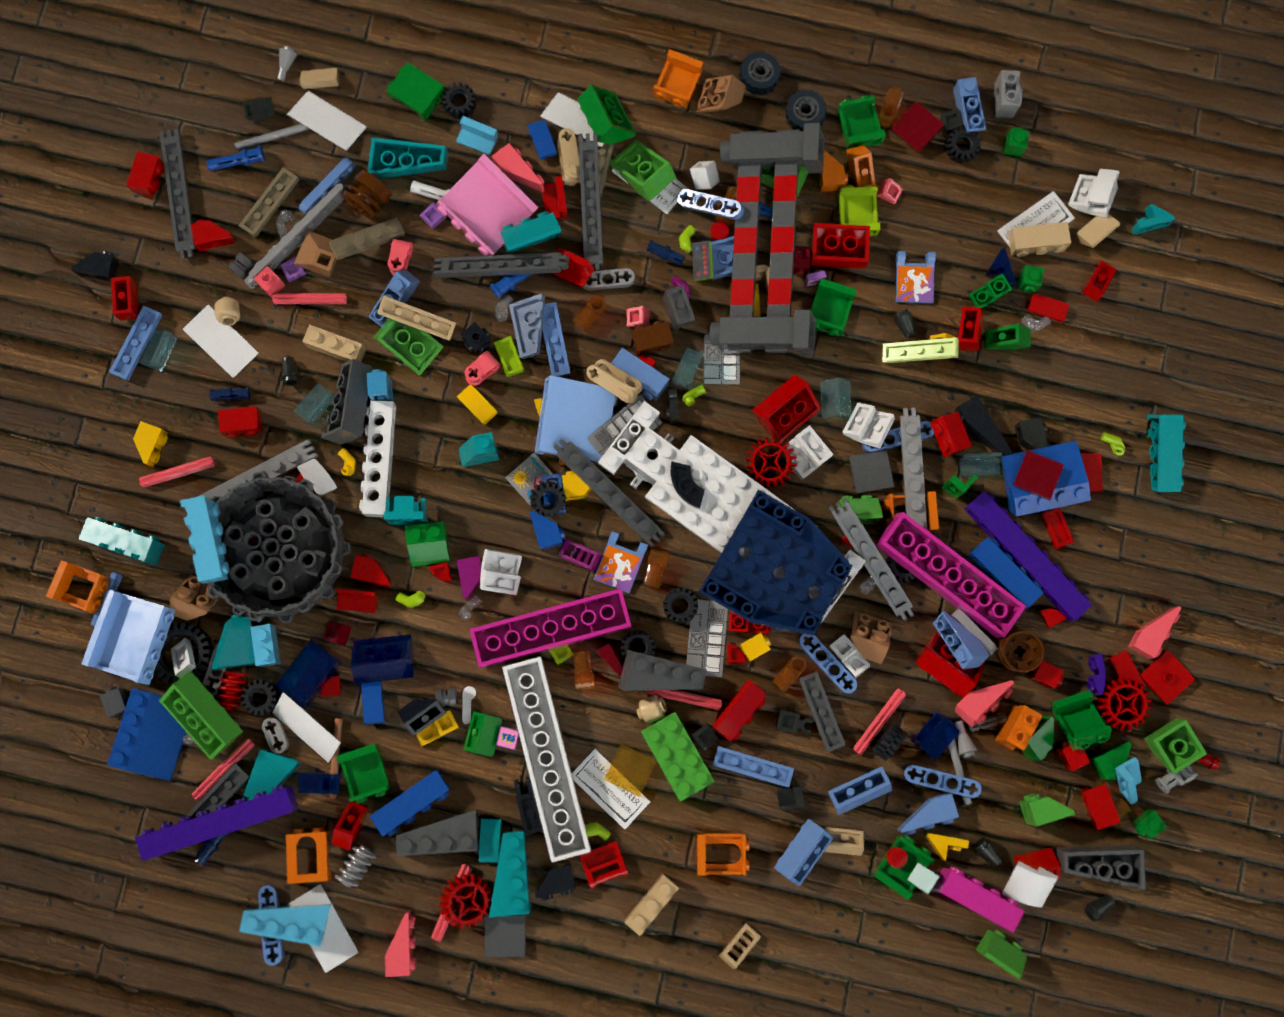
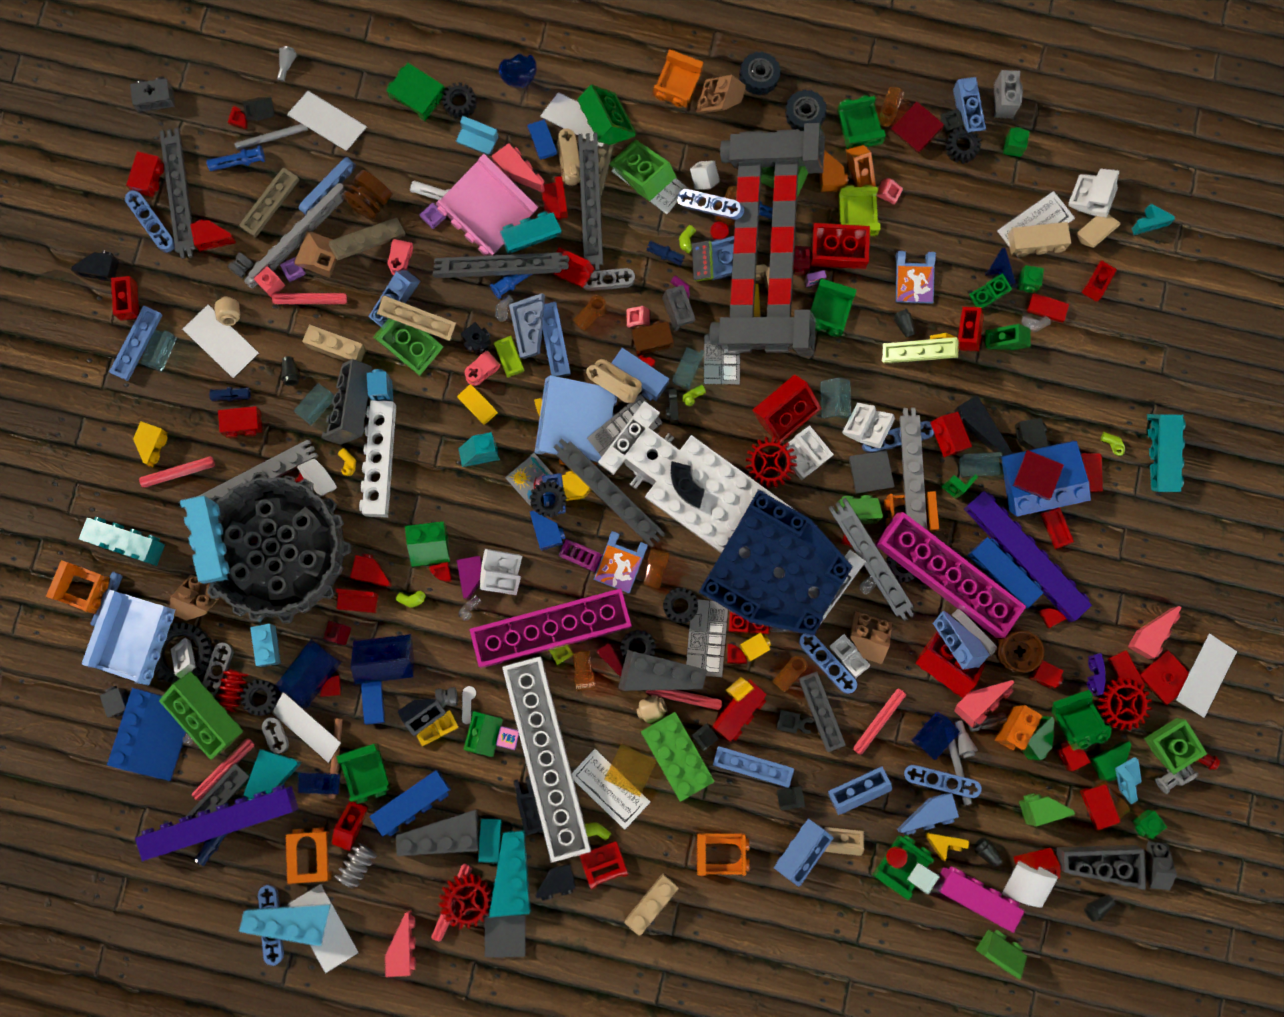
(151, 220): none -> medium blue beam
(152, 95): none -> dark grey brick
(235, 644): teal slope -> none
(237, 118): none -> red tile
(282, 220): clear arm -> none
(319, 78): tan slope -> none
(402, 158): teal wedge -> none
(405, 511): teal panel -> none
(518, 70): none -> clear blue piece
(729, 948): tan slope -> none
(739, 689): none -> yellow slope
(889, 742): black tyre -> none
(1159, 866): none -> dark grey slope
(1206, 675): none -> white sticker

